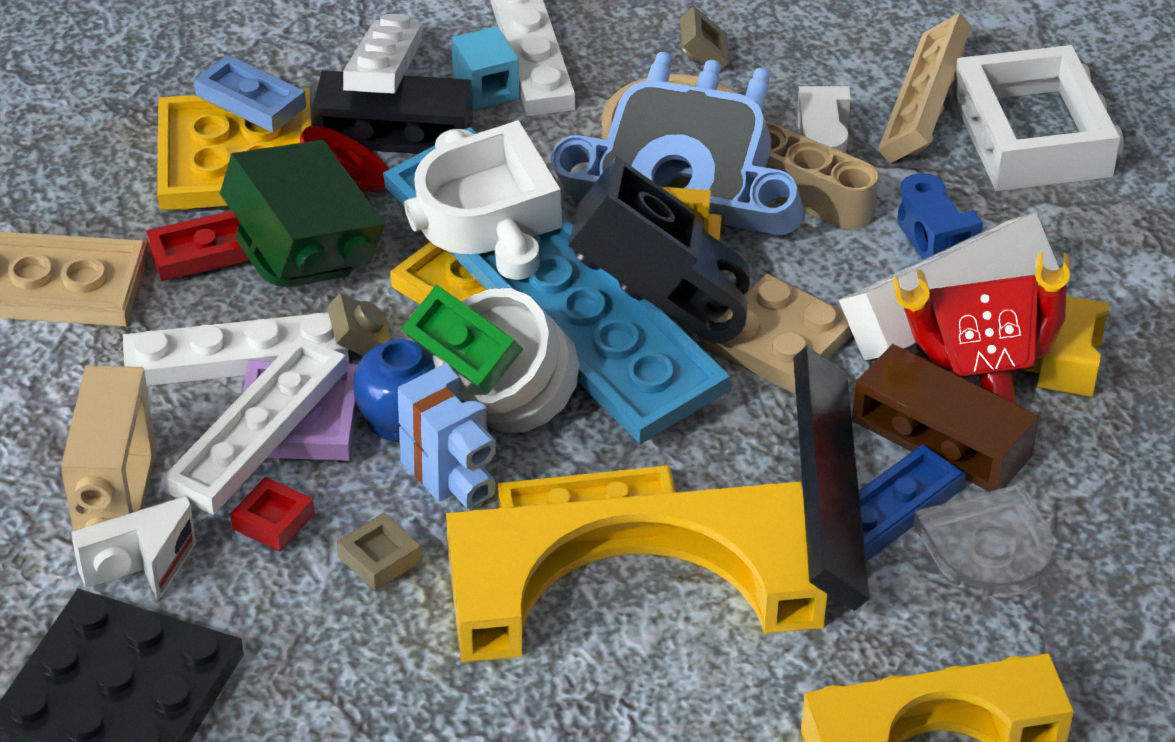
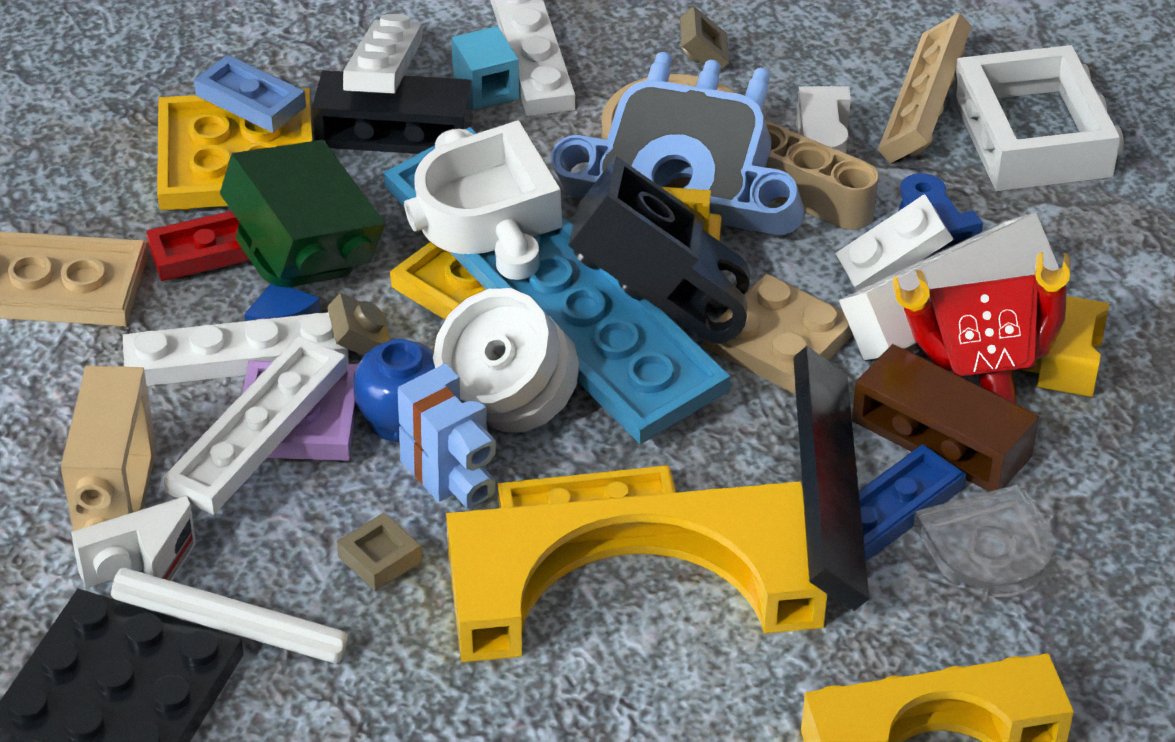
(229, 615): none -> white axle
(272, 514): red plate -> none
(282, 302): none -> blue tile
(359, 161): red dish -> none
(462, 339): green plate -> none
(895, 244): none -> white plate

